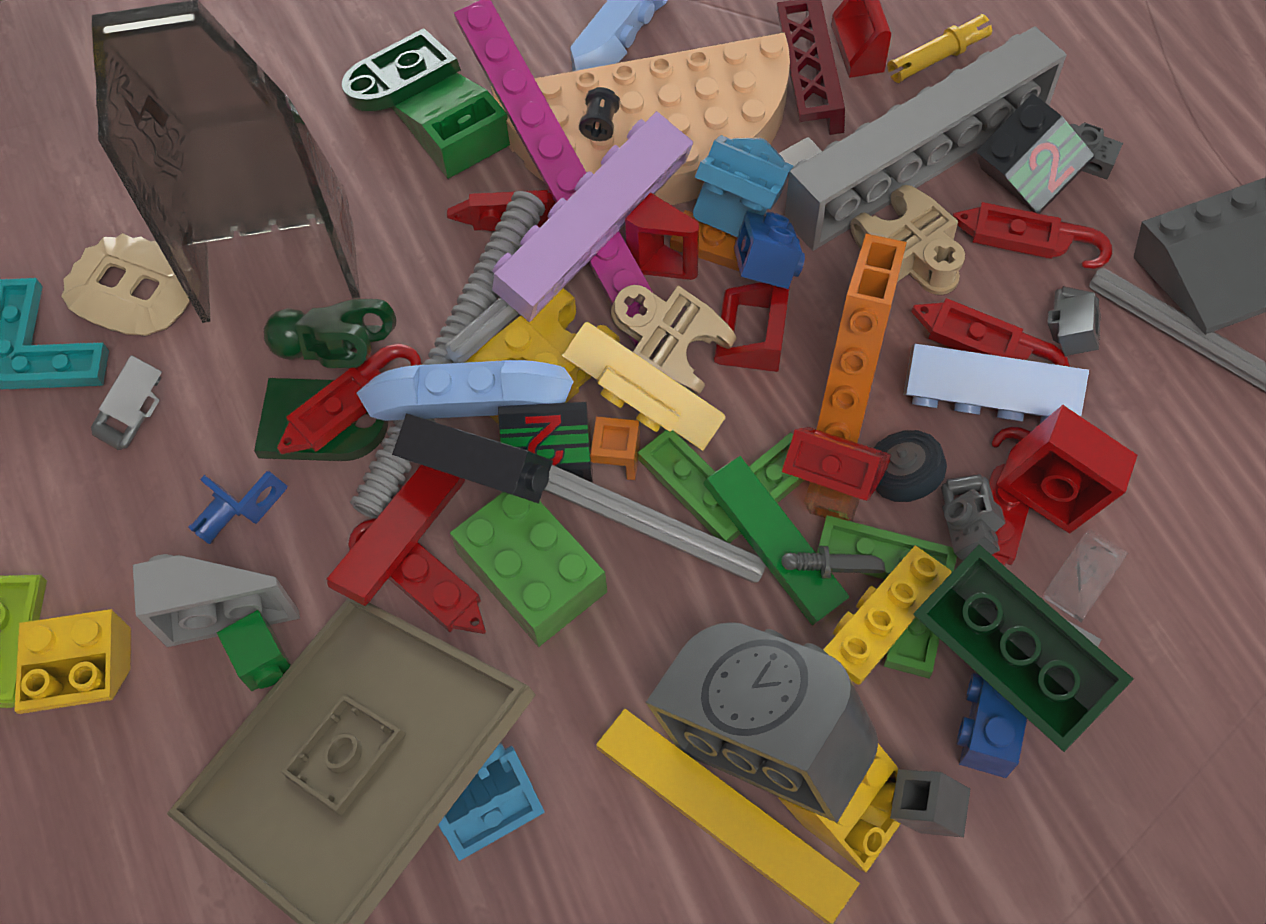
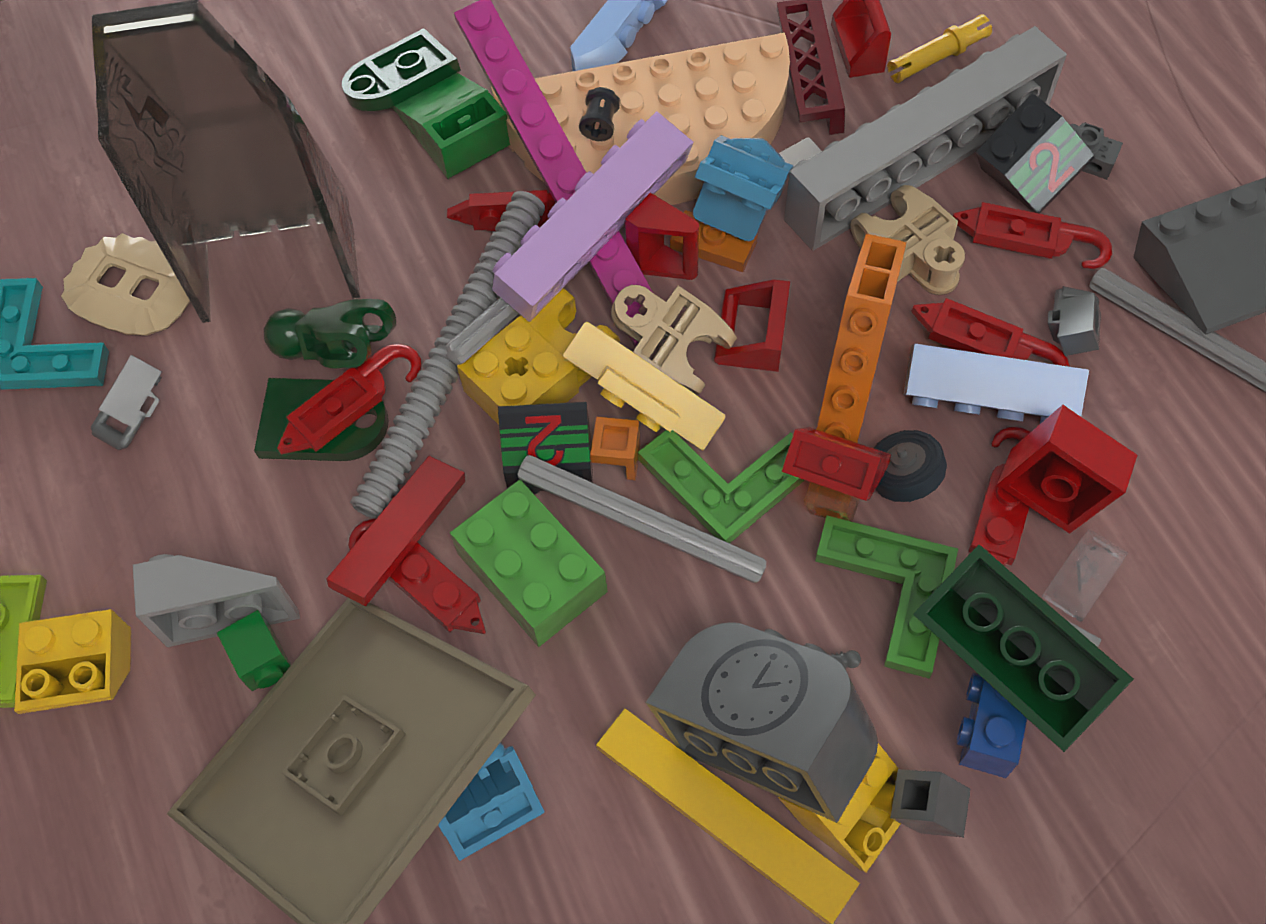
(225, 506): blue bracket -> none
(463, 389): light blue brick -> none
(473, 458): black brick -> none
(768, 249): blue brick -> none
(772, 536): green tile -> none
(832, 562): dark grey piece -> none
(885, 614): yellow bracket -> none
(972, 516): dark grey piece -> none

